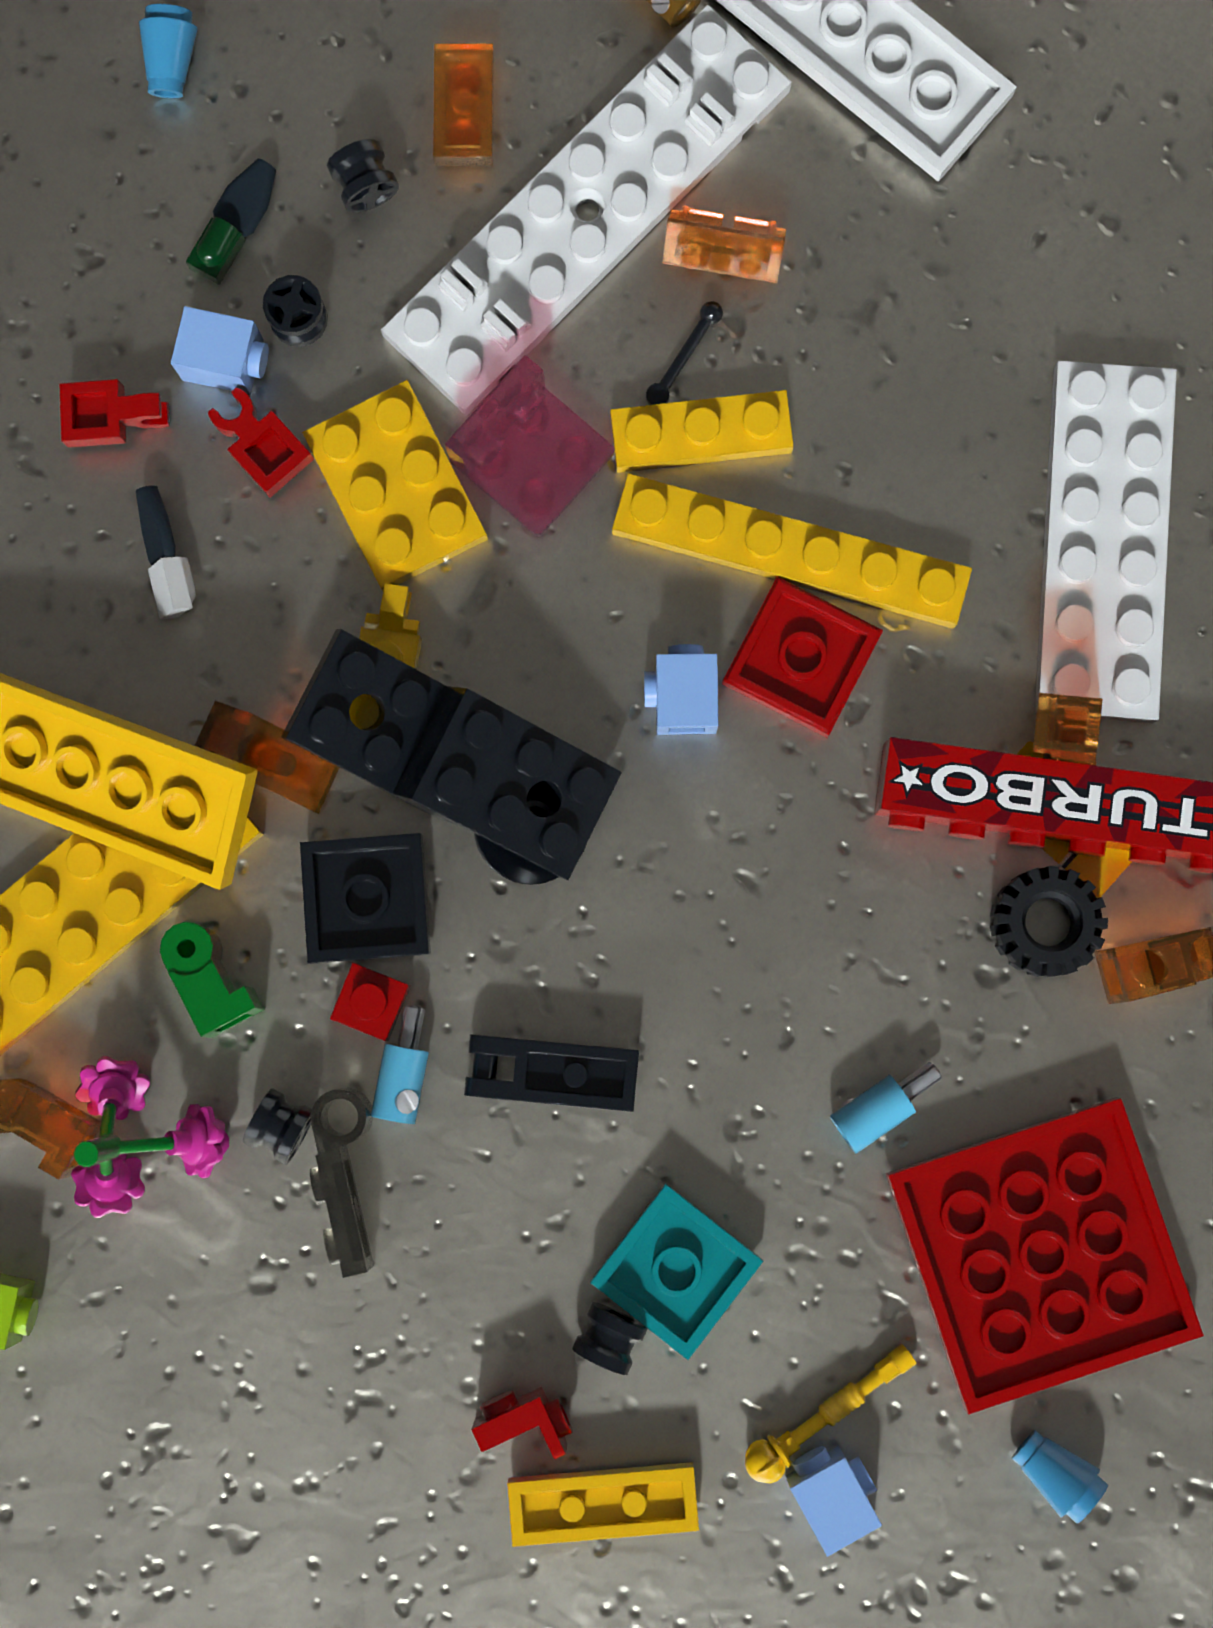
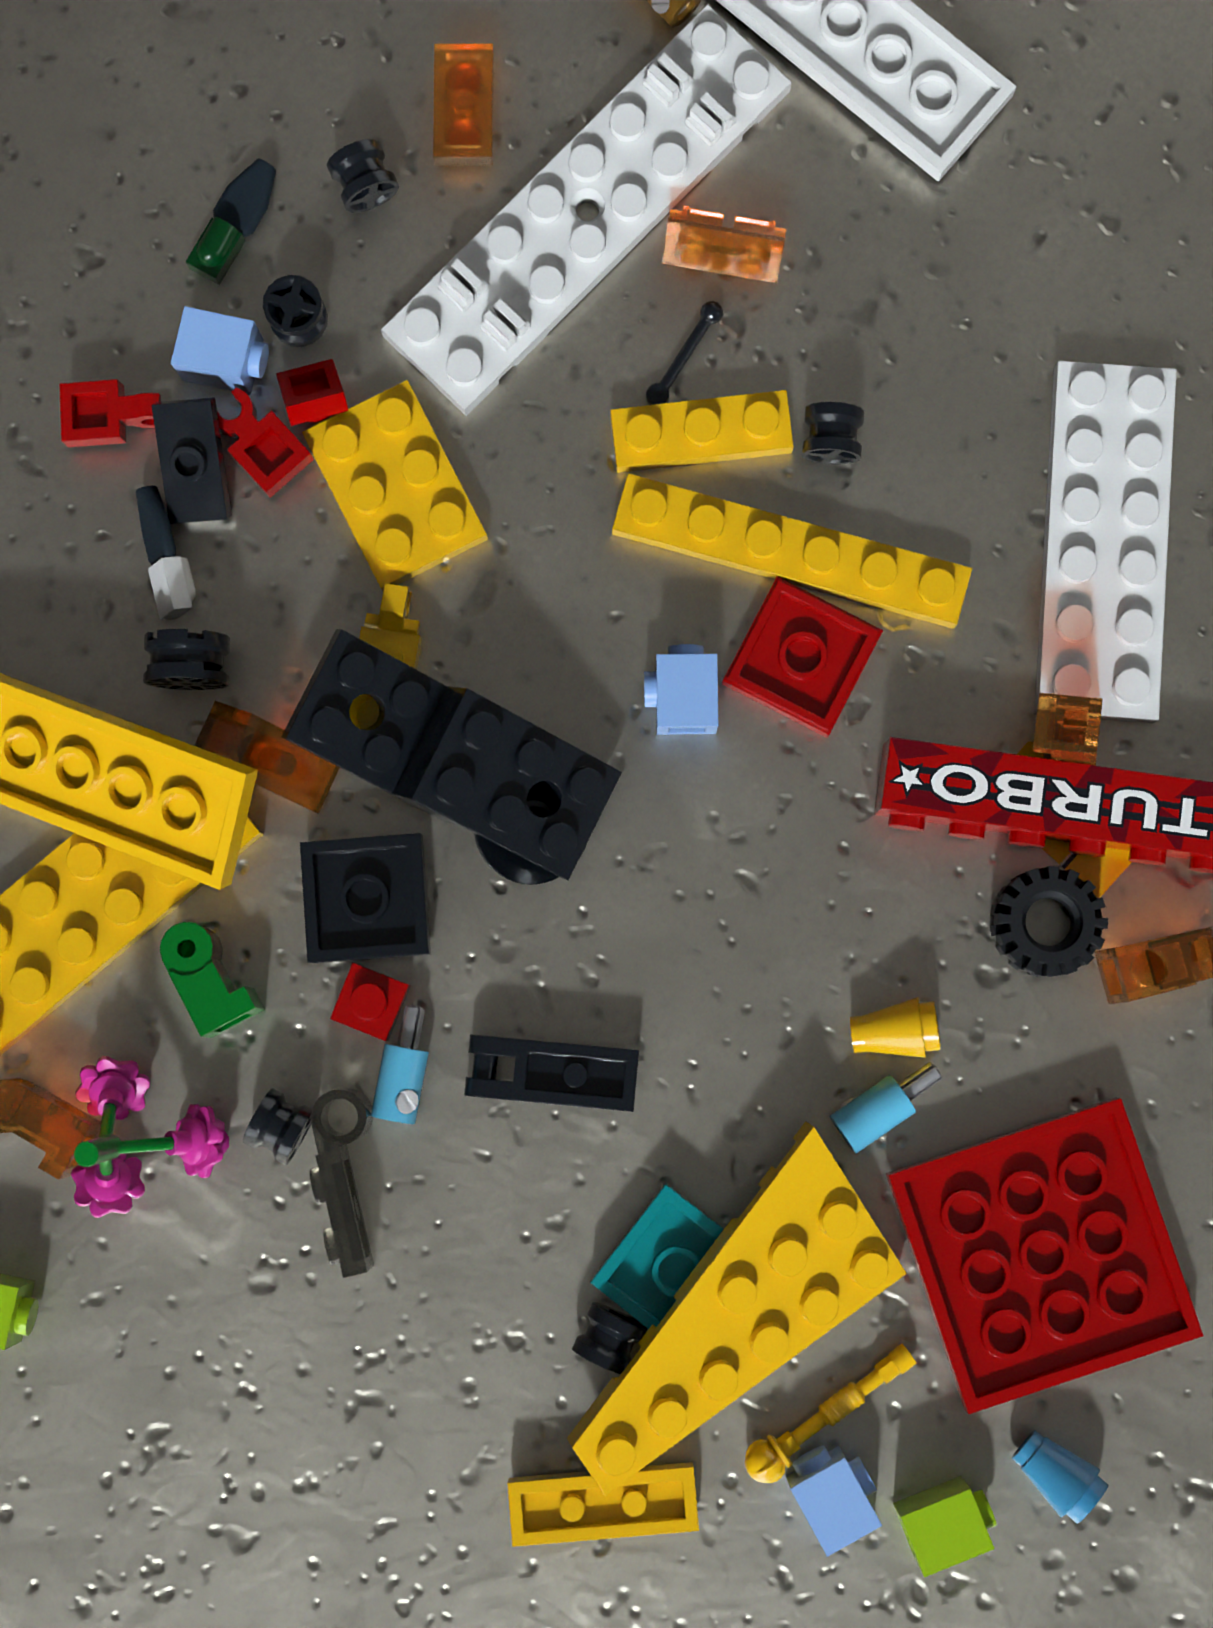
(167, 48): dark azure cone -> none
(186, 659): none -> black wheel
(191, 460): none -> black plate
(312, 392): none -> red plate
(511, 1416): red bracket -> none
(528, 449): clear pink bracket -> none
(754, 1301): none -> yellow wing
(833, 433): none -> black wheel
(898, 1030): none -> yellow cone
(946, 1525): none -> lime brick

